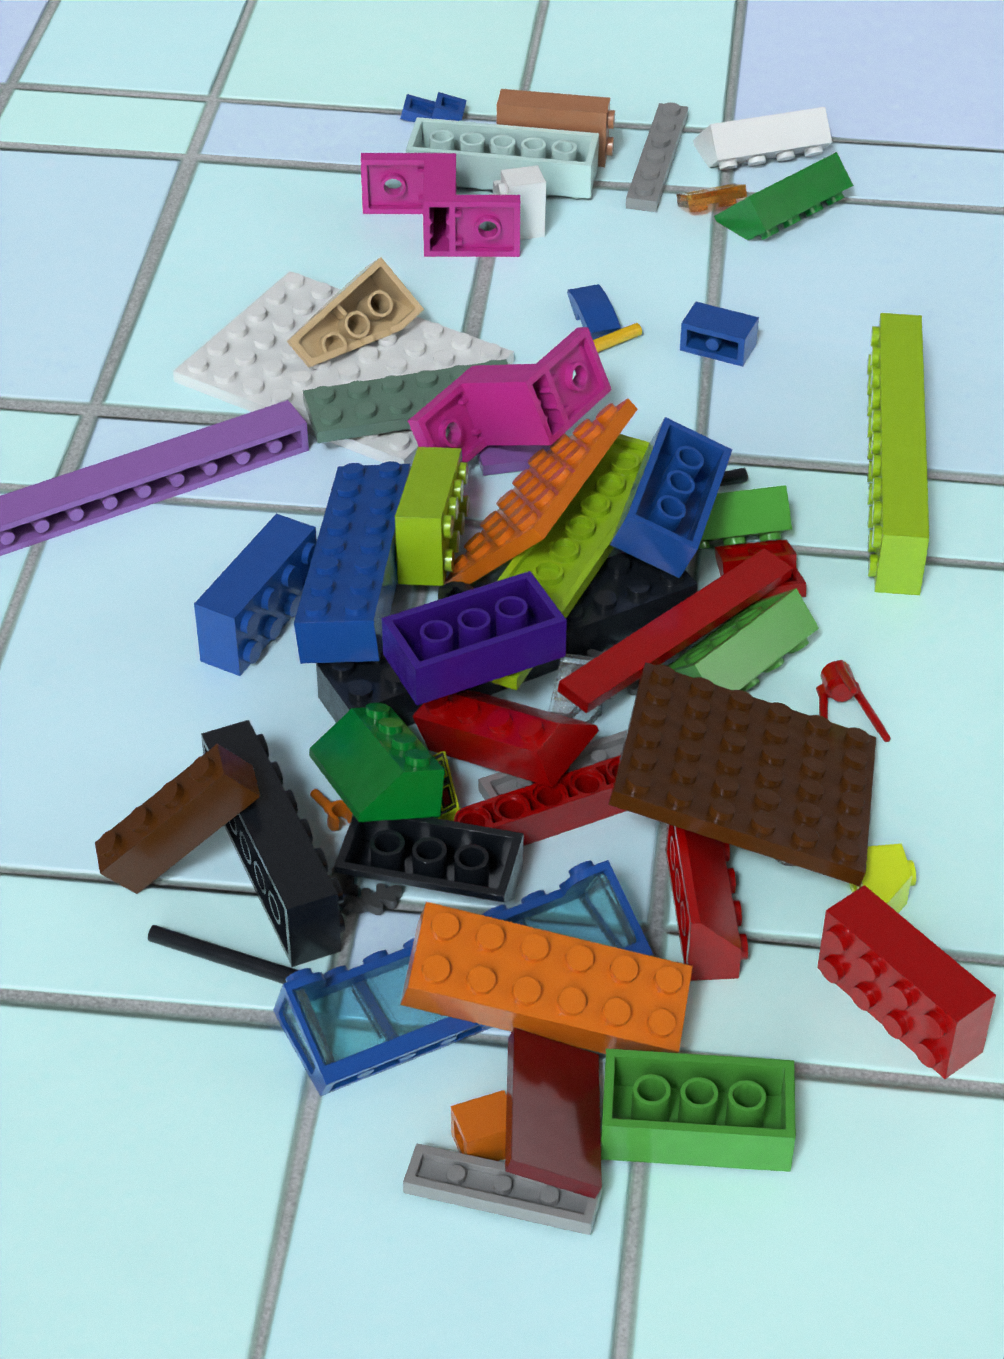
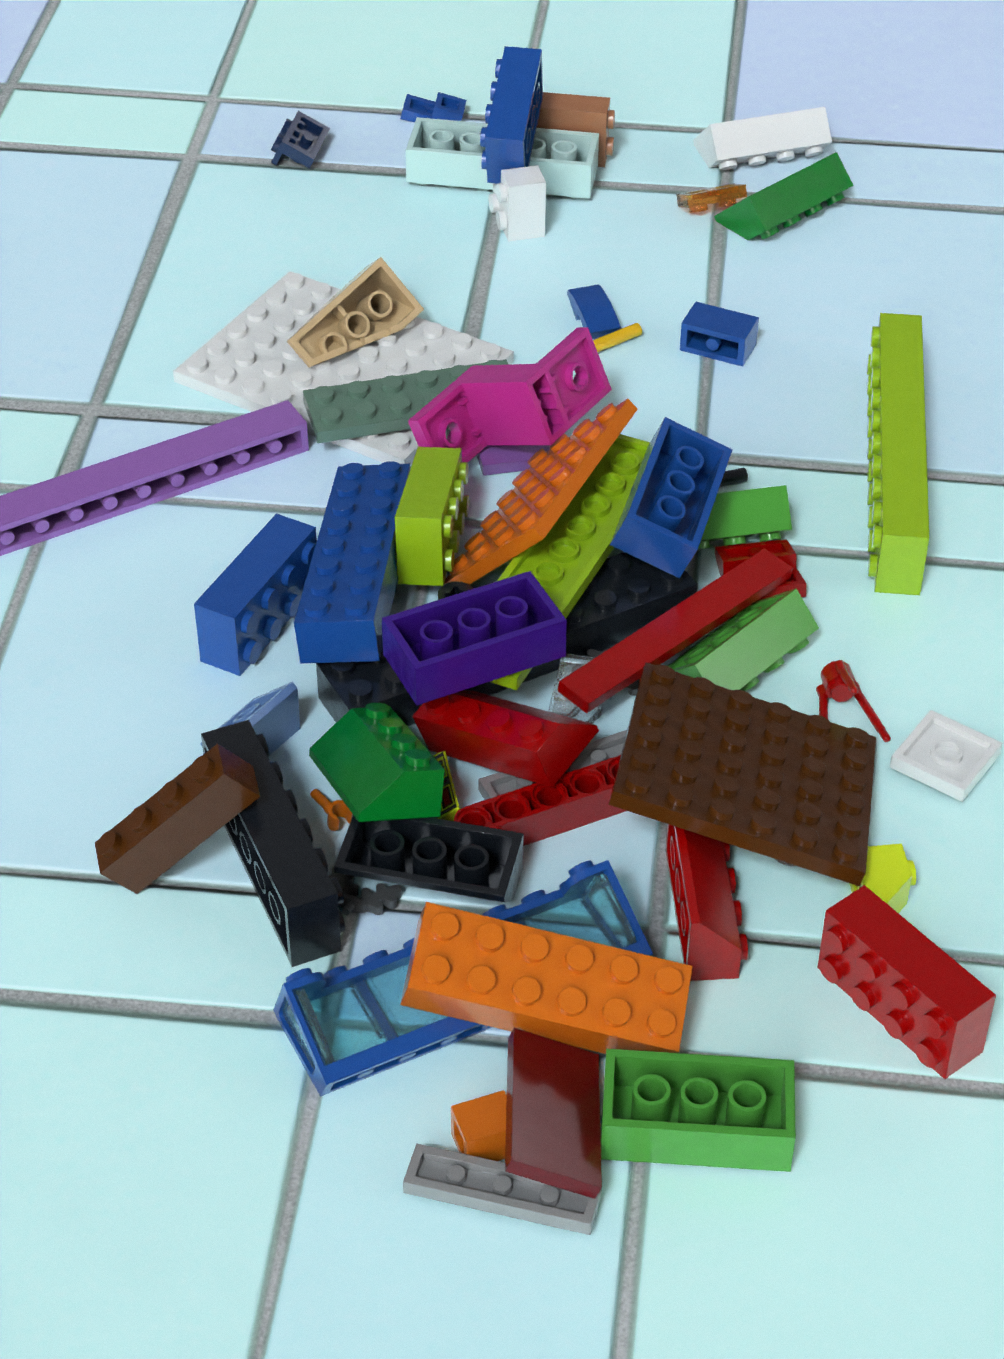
(219, 954): black bar -> none
(272, 715): none -> medium blue slope
(300, 140): none -> dark blue bracket
(448, 218): dark pink bracket -> none
(513, 113): none -> blue brick
(657, 157): light grey plate -> none
(946, 755): none -> white plate

